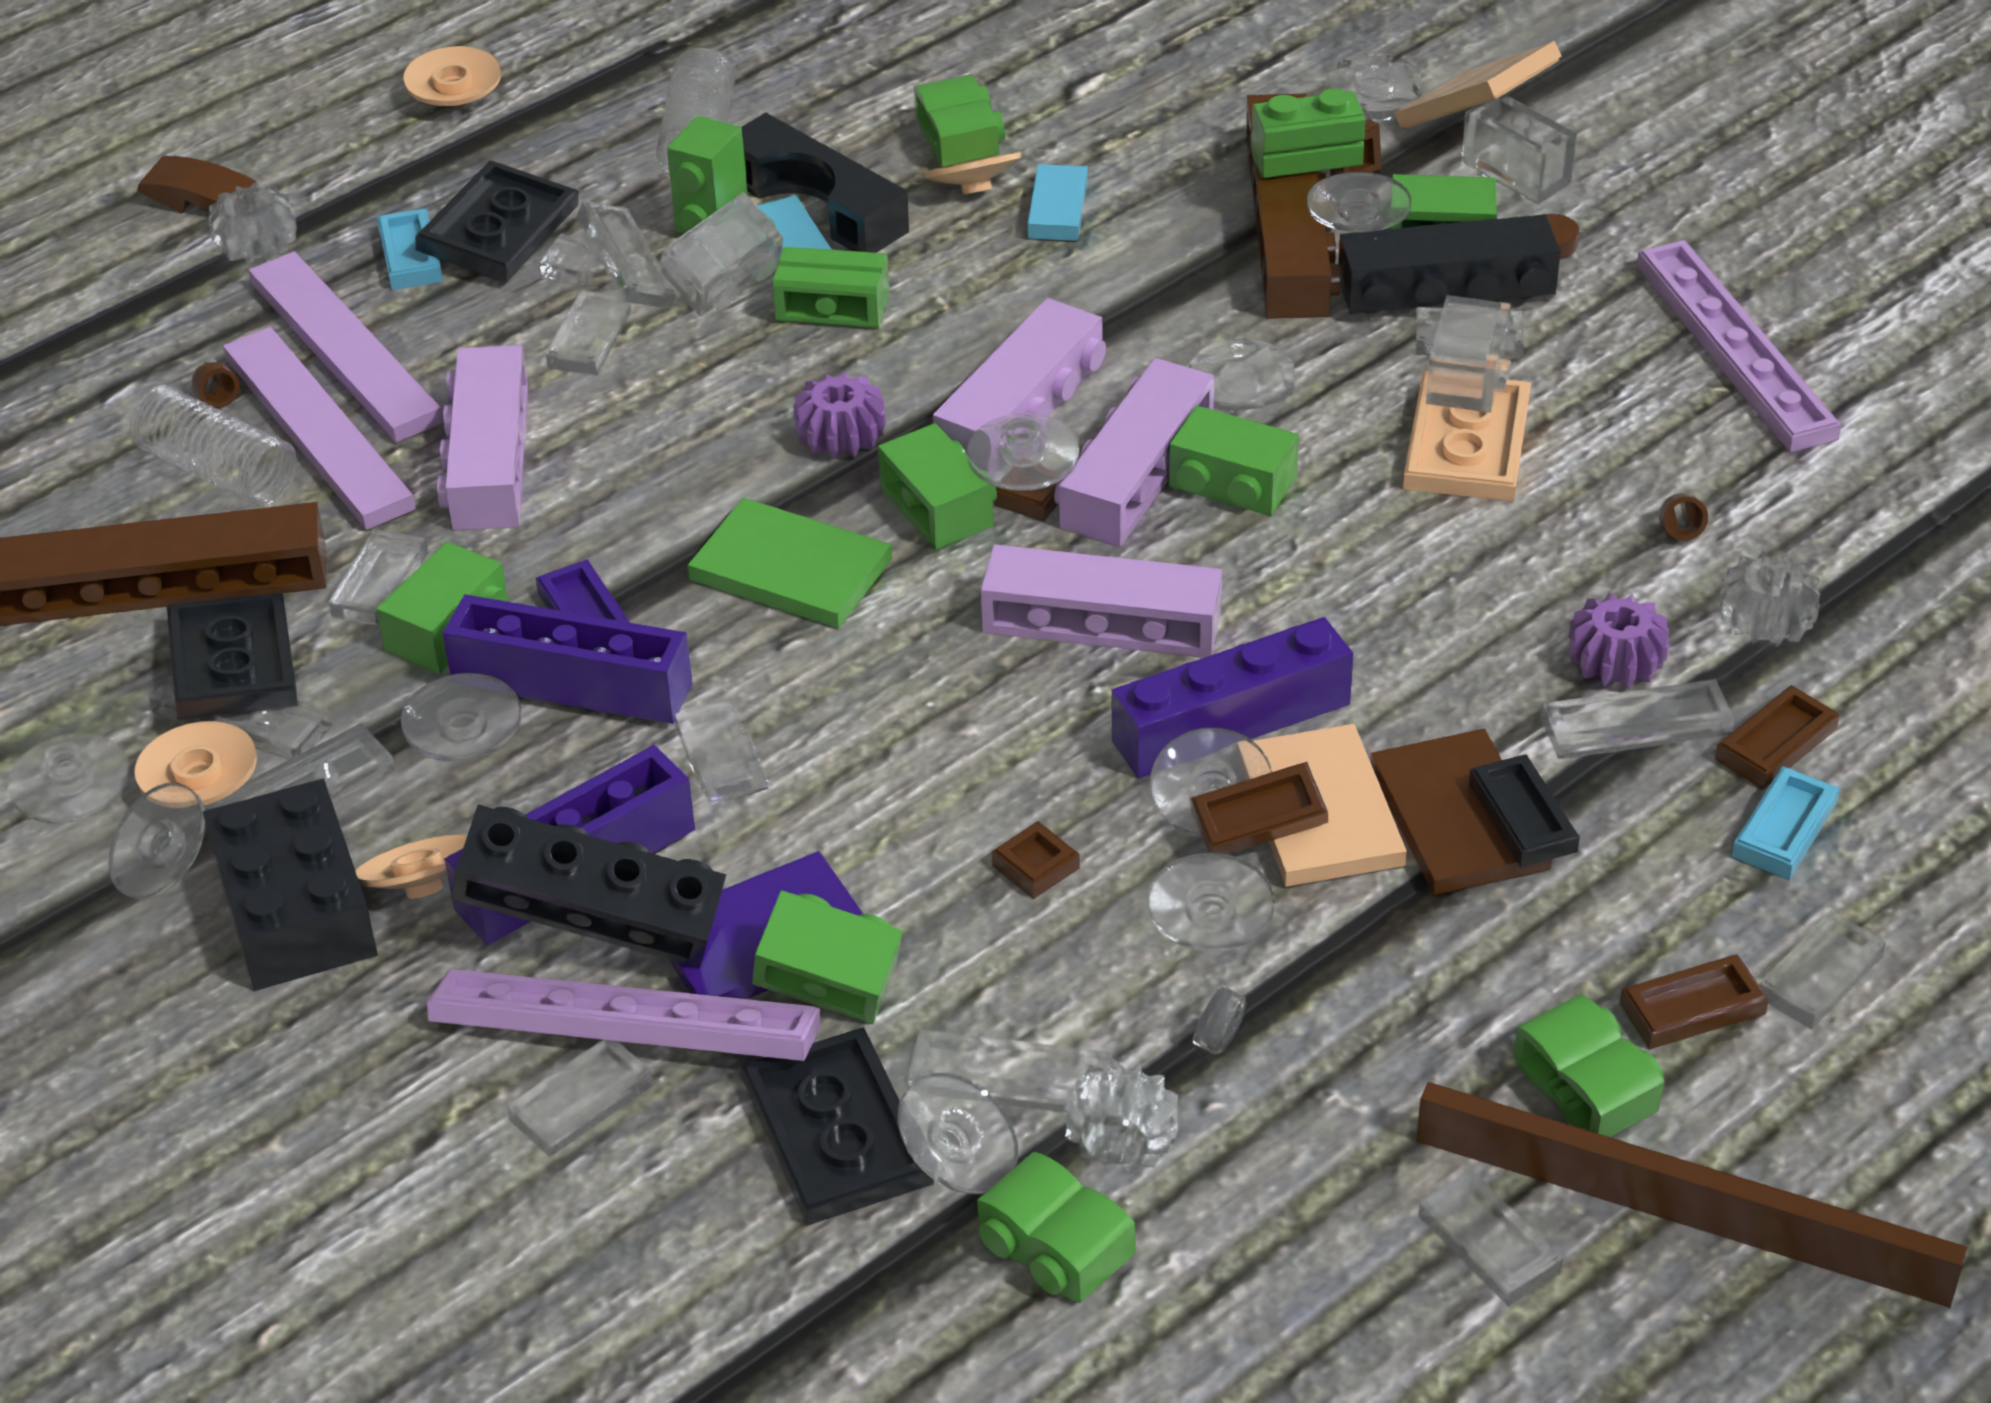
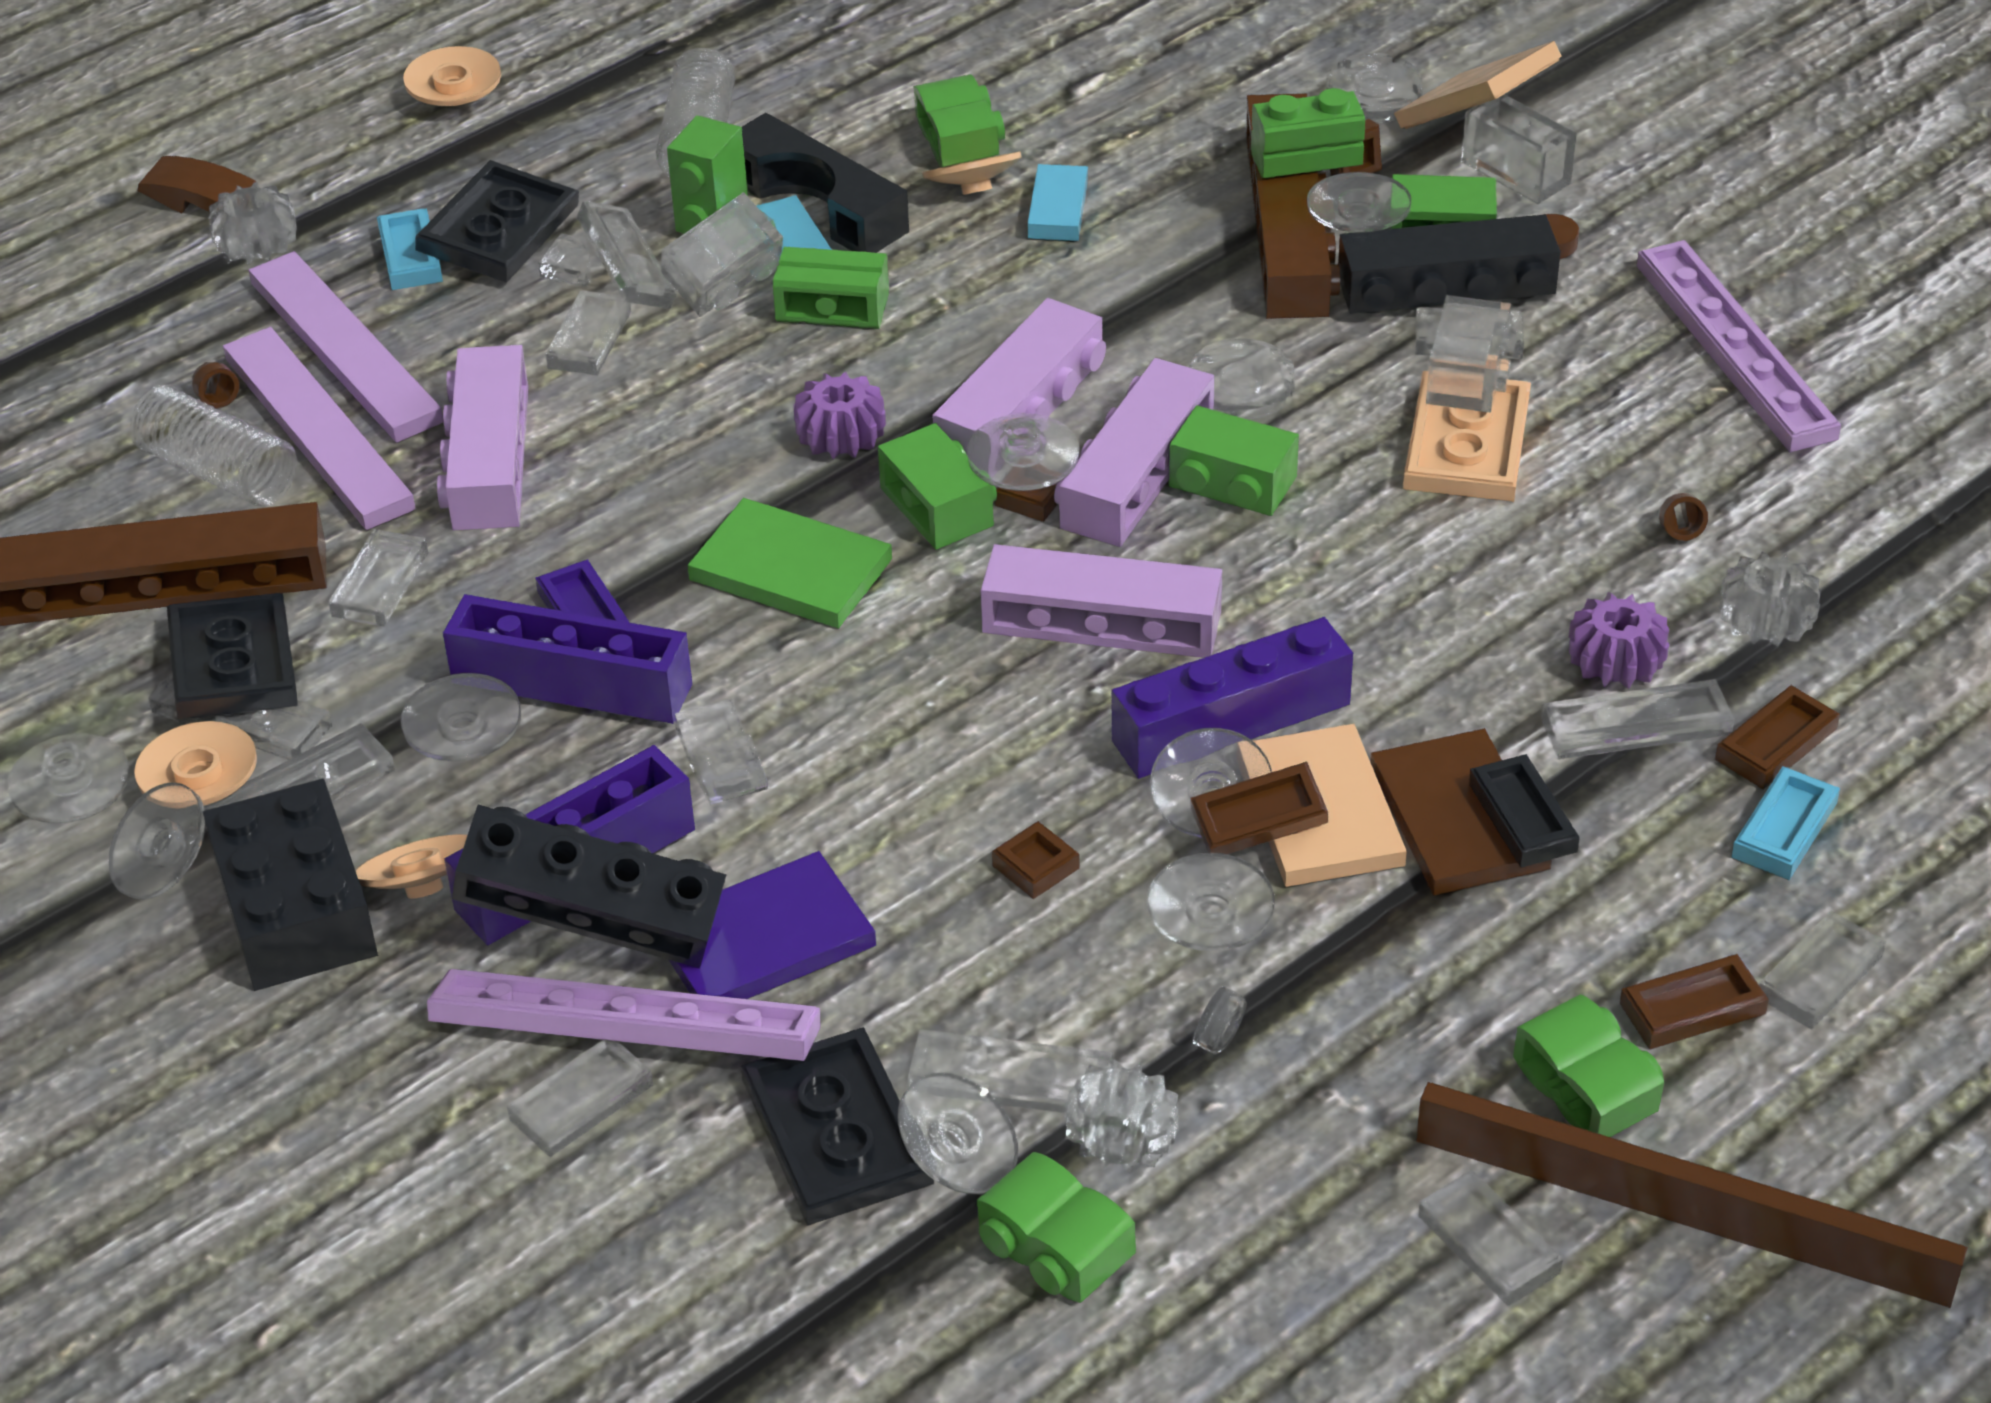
(424, 603): bright green brick -> none
(827, 956): bright green brick -> none

